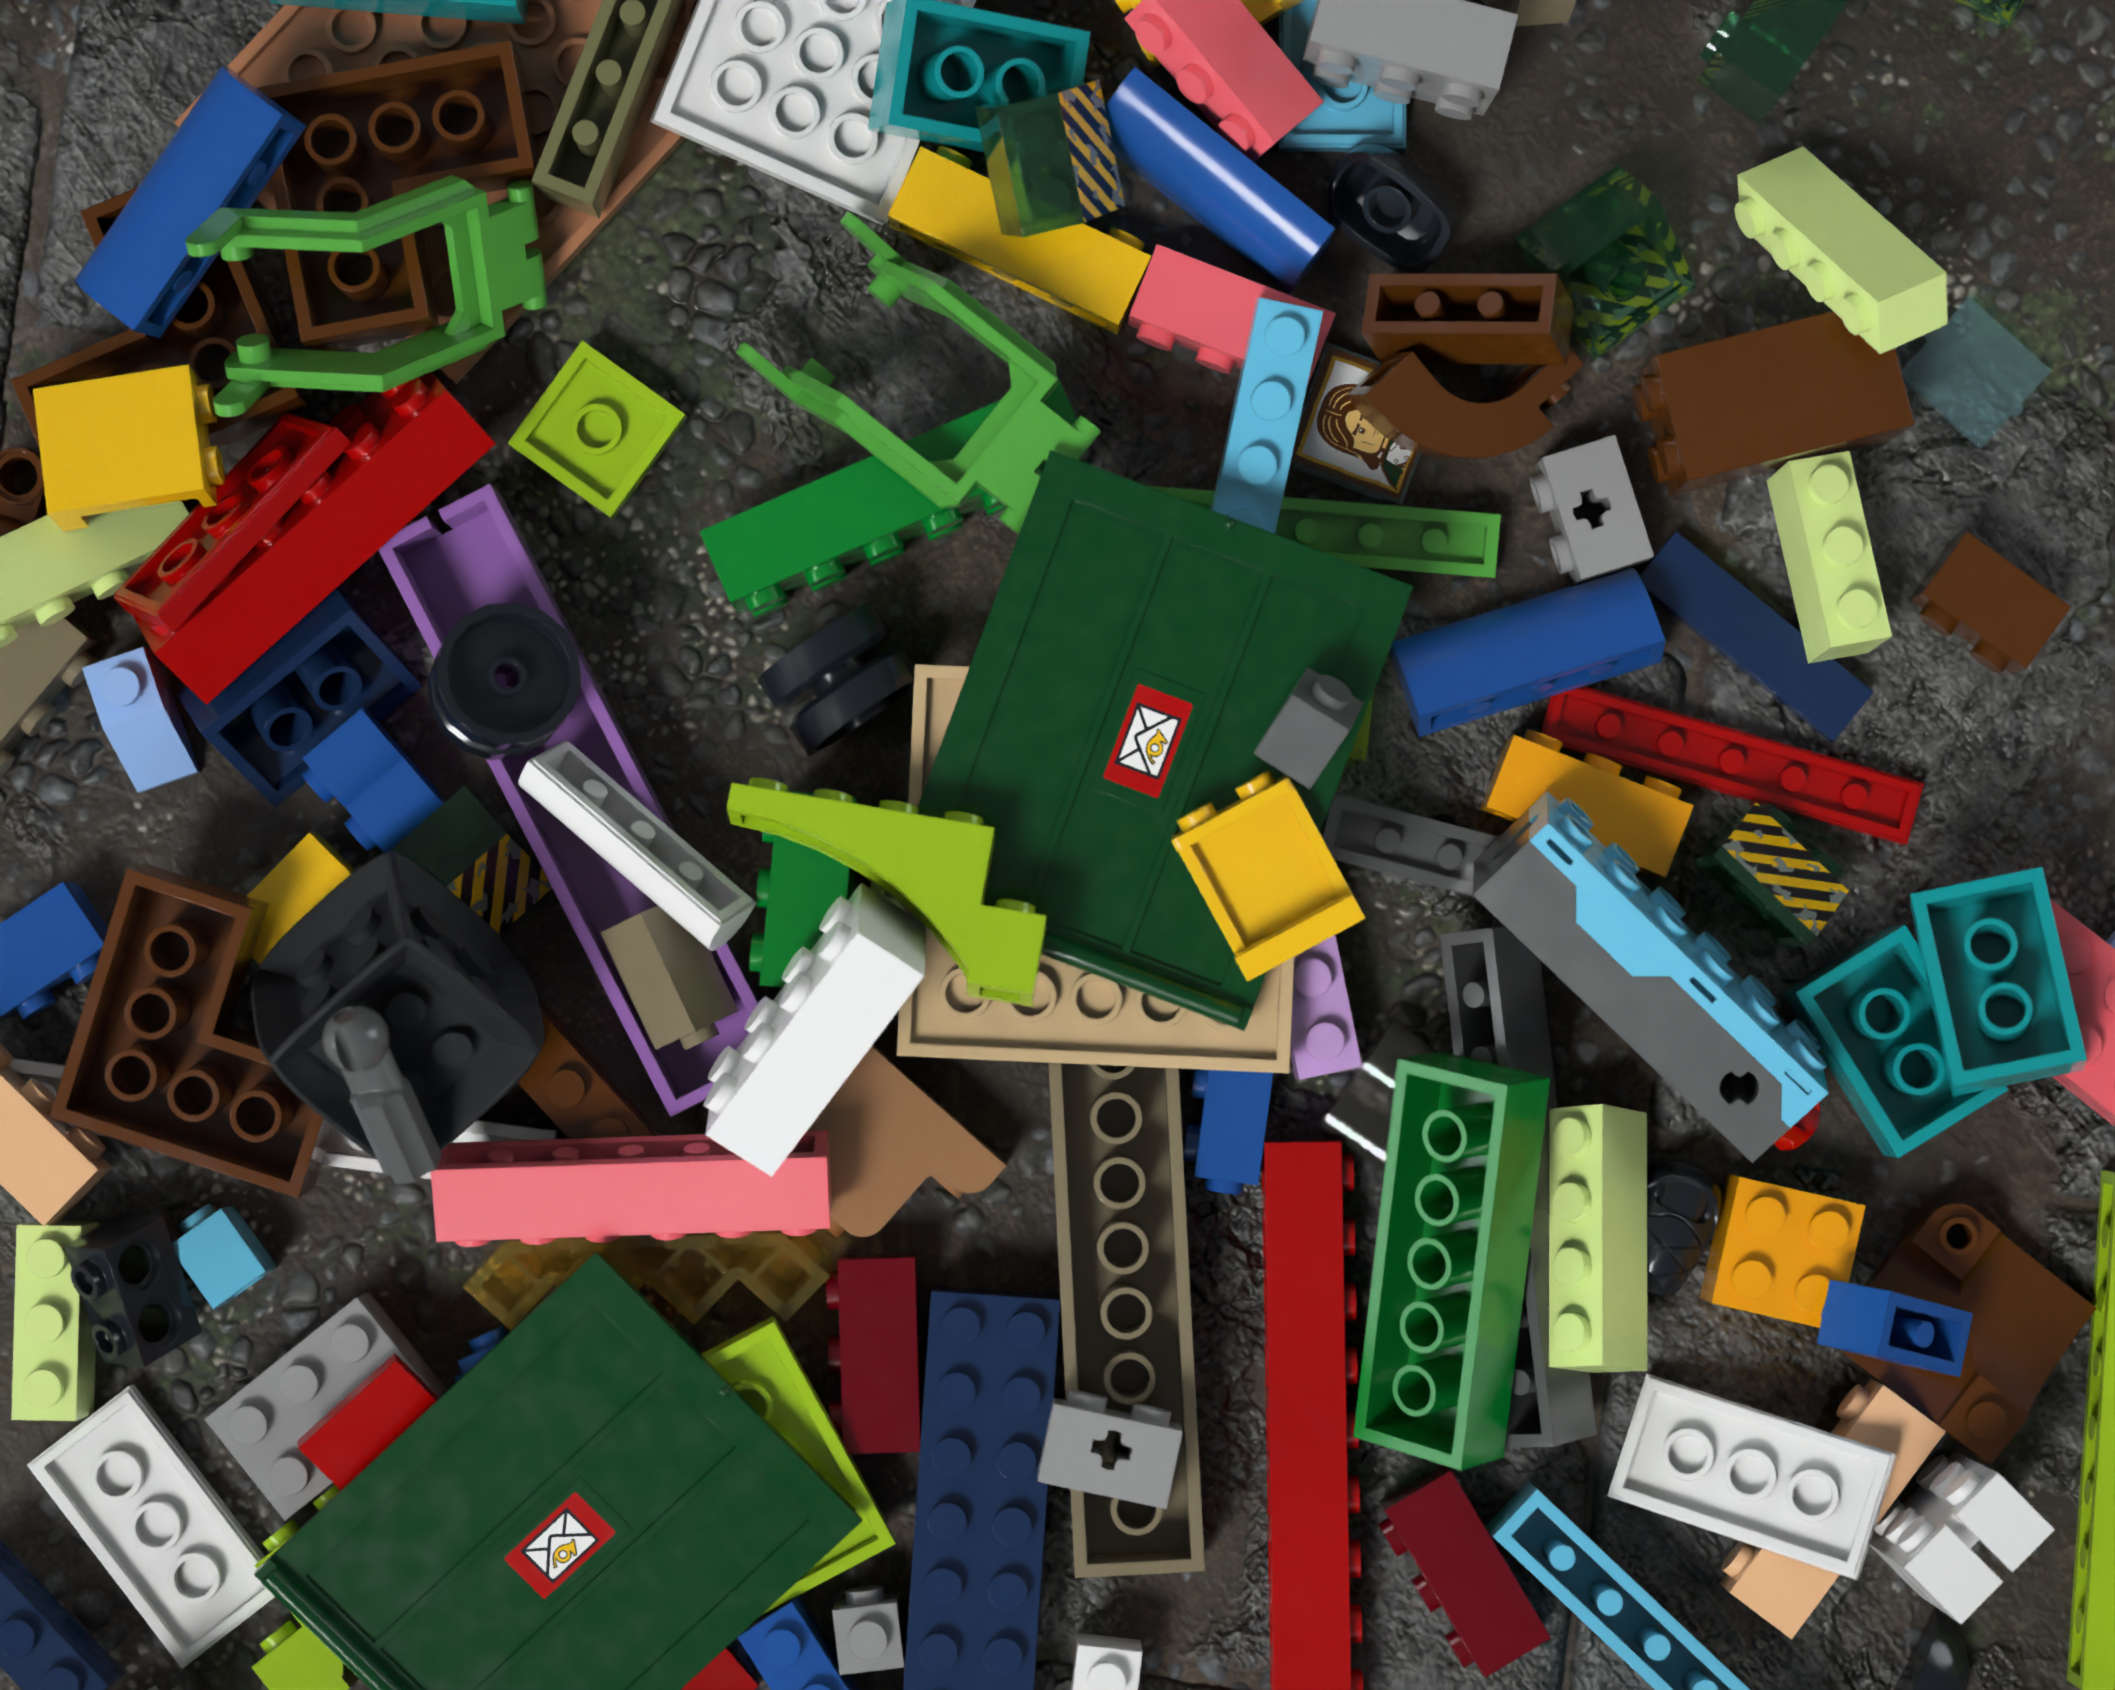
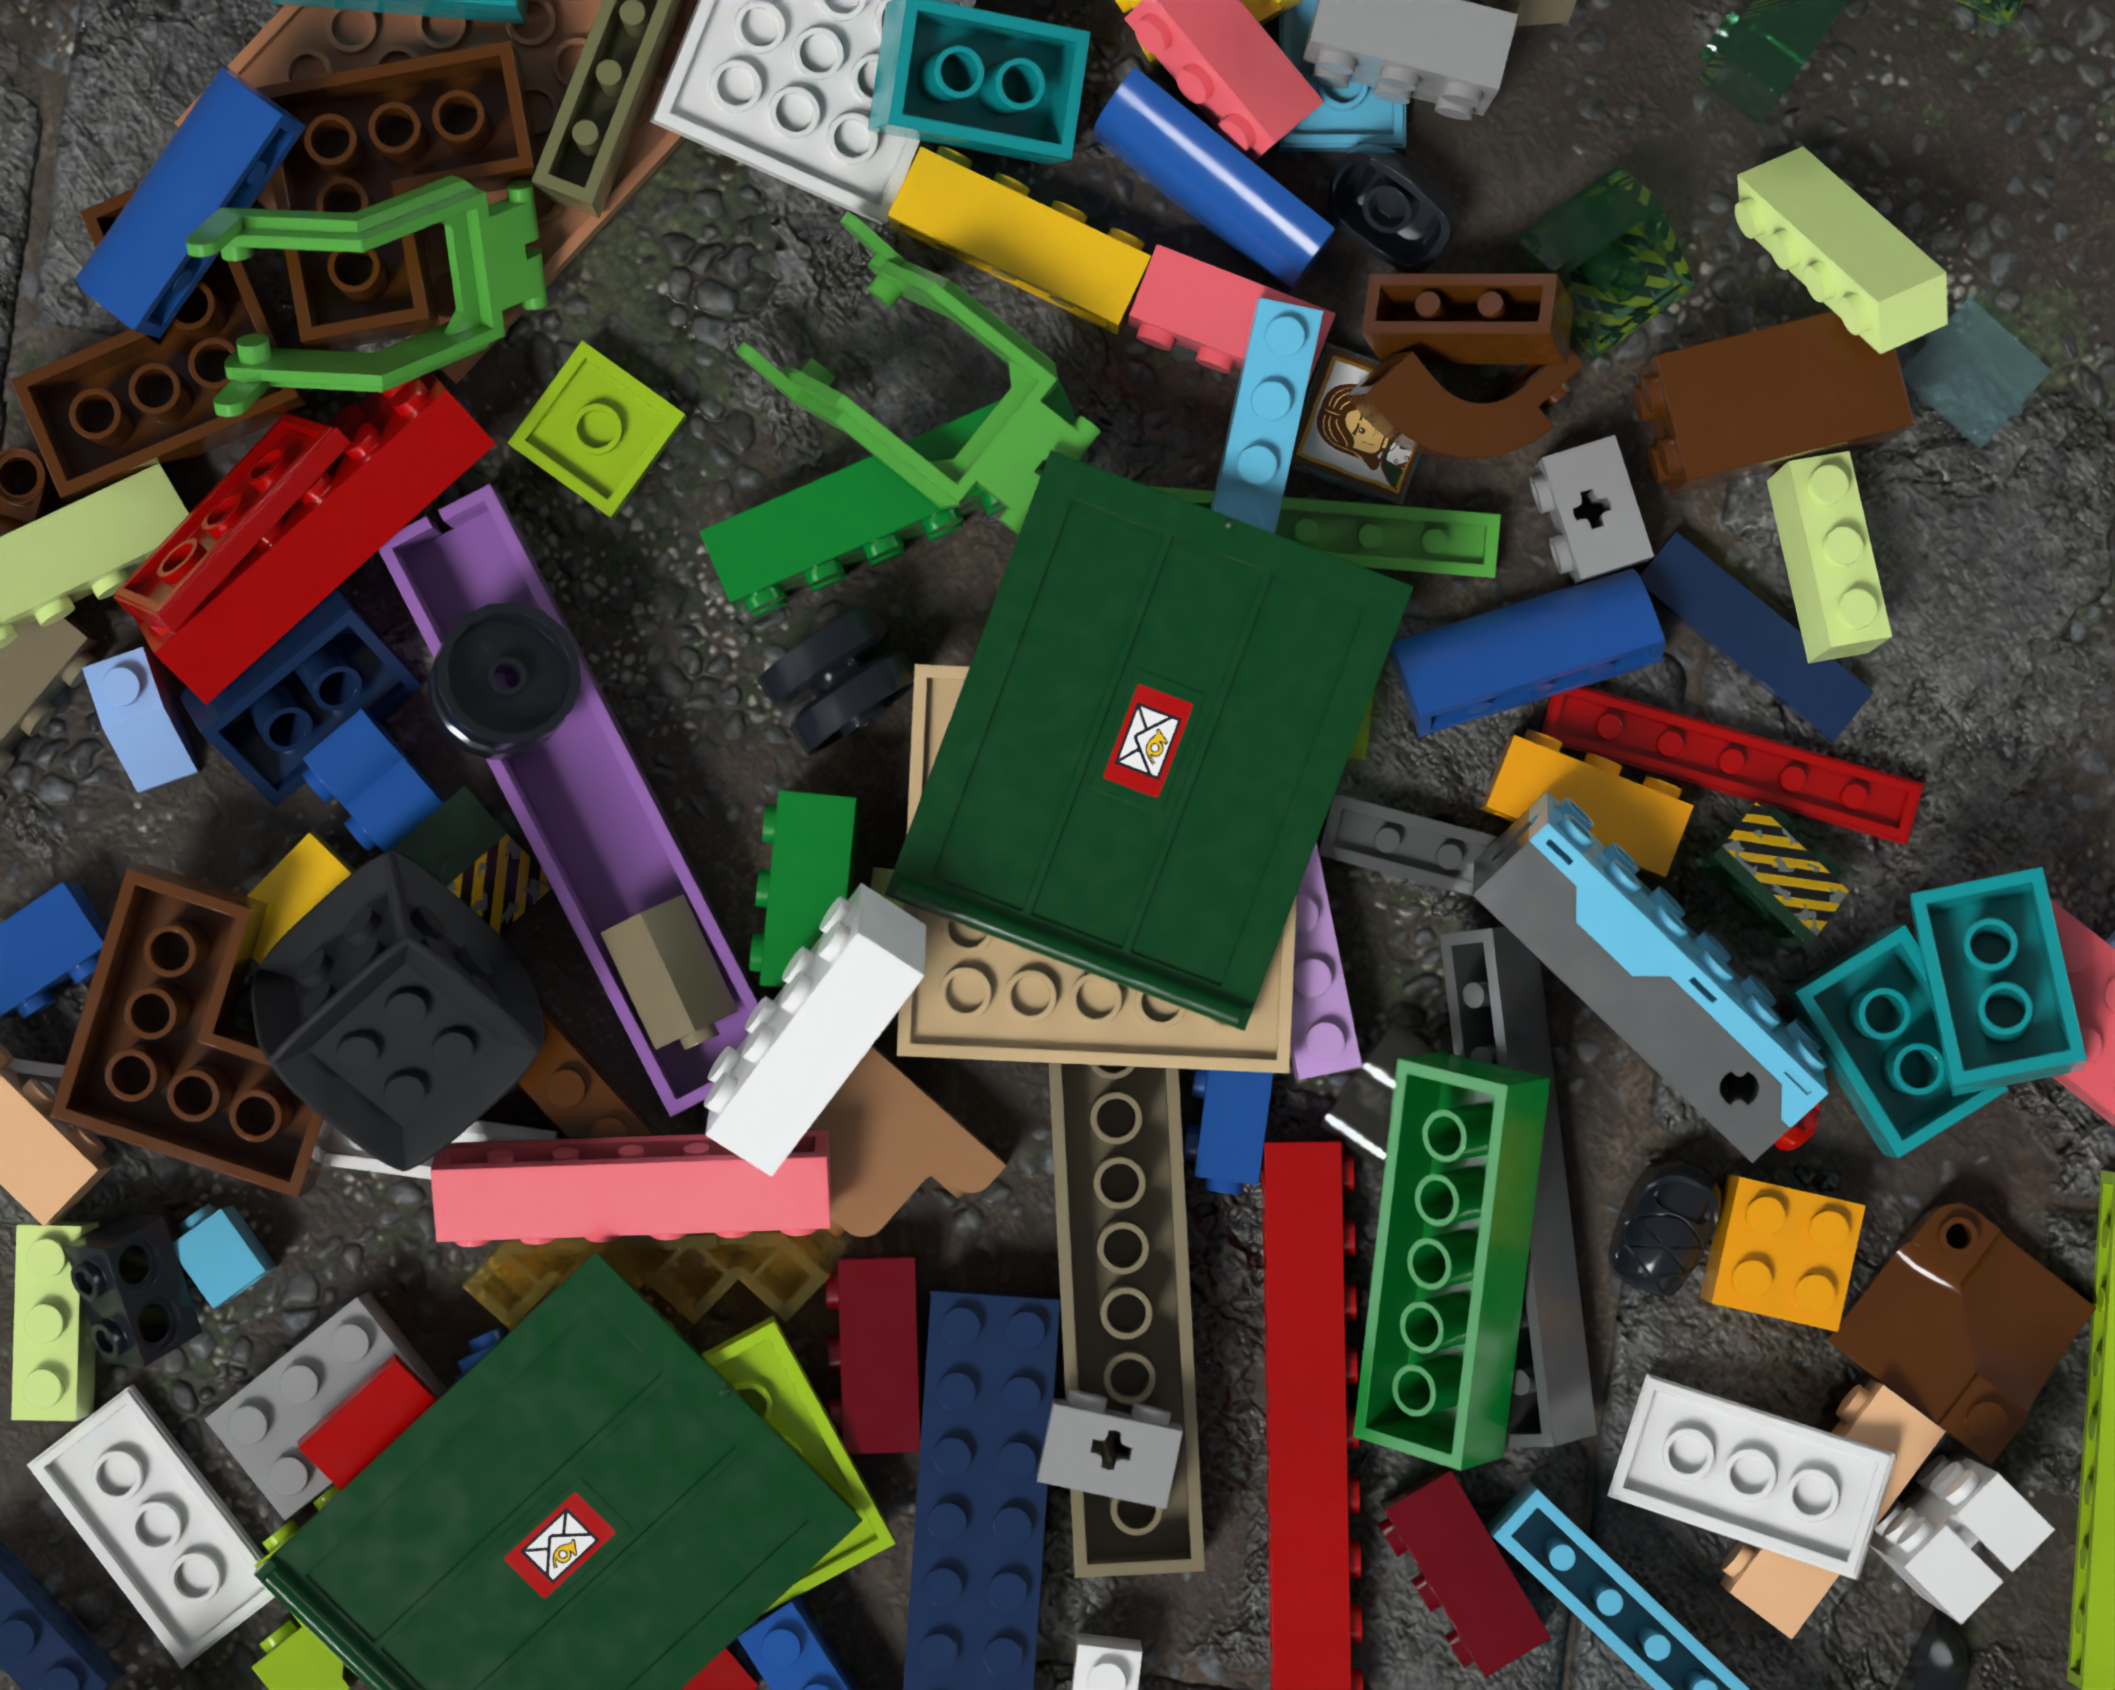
(126, 443): yellow panel -> none
(382, 1098): dark grey piece -> none
(637, 844): white brick -> none
(869, 1630): light grey brick -> none
(925, 864): lime arch -> none
(1050, 159): clear green slope -> none
(1266, 874): yellow panel -> none
(1309, 727): dark grey brick -> none
(1598, 1239): yellowish green brick -> none
(1894, 1328): blue brick -> none
(1988, 605): reddish brown brick -> none

